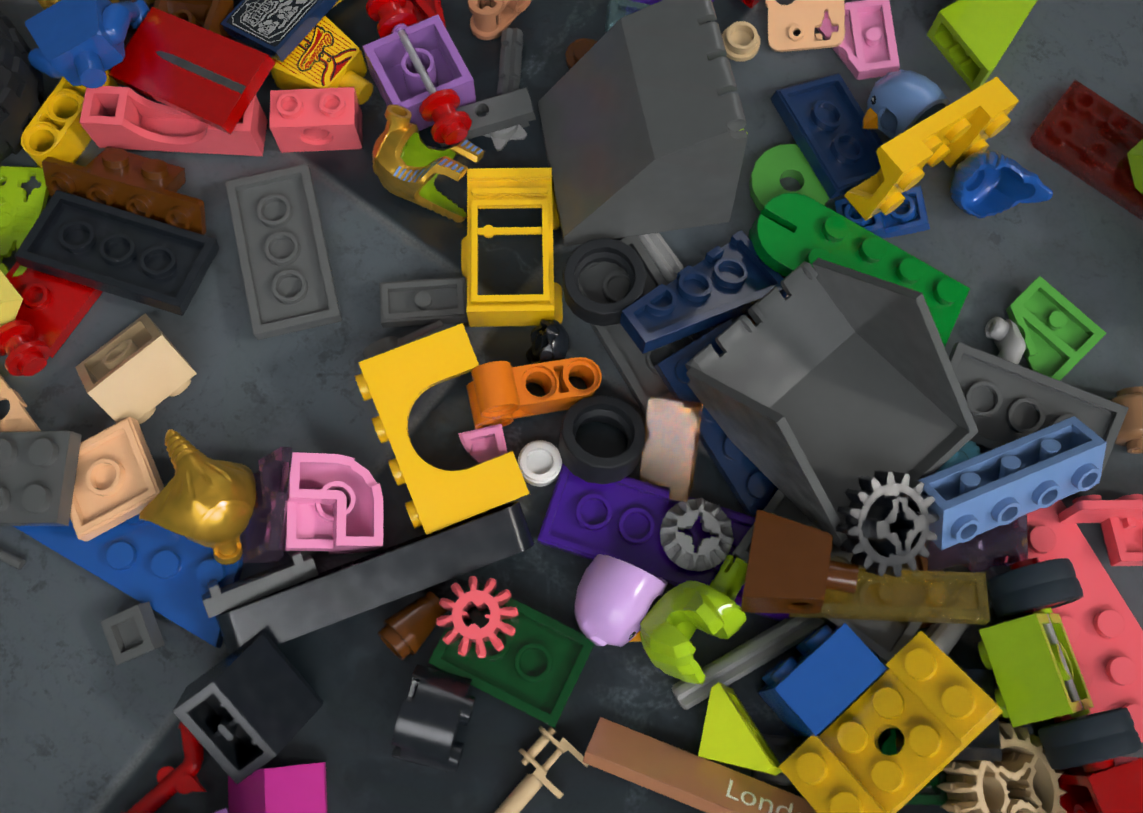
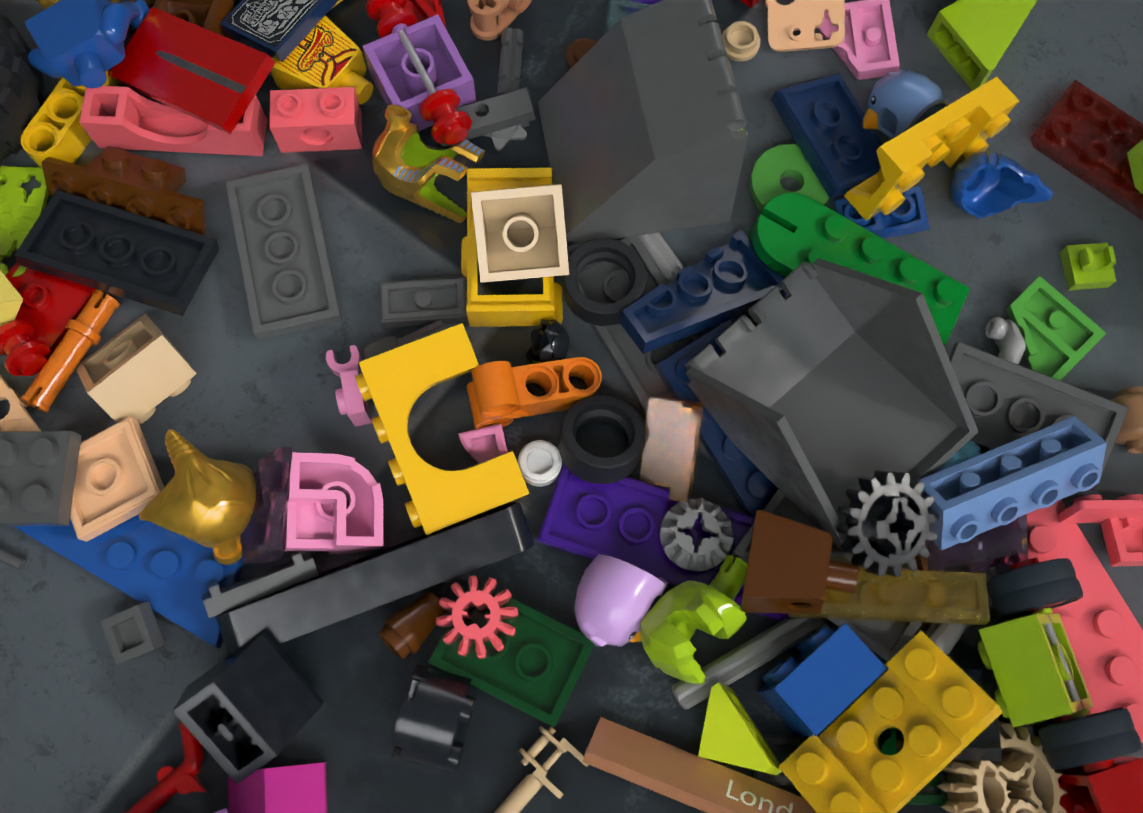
(70, 351): none -> orange pin
(349, 396): none -> bright pink plate
(520, 233): none -> tan slope
(1088, 266): none -> lime tile

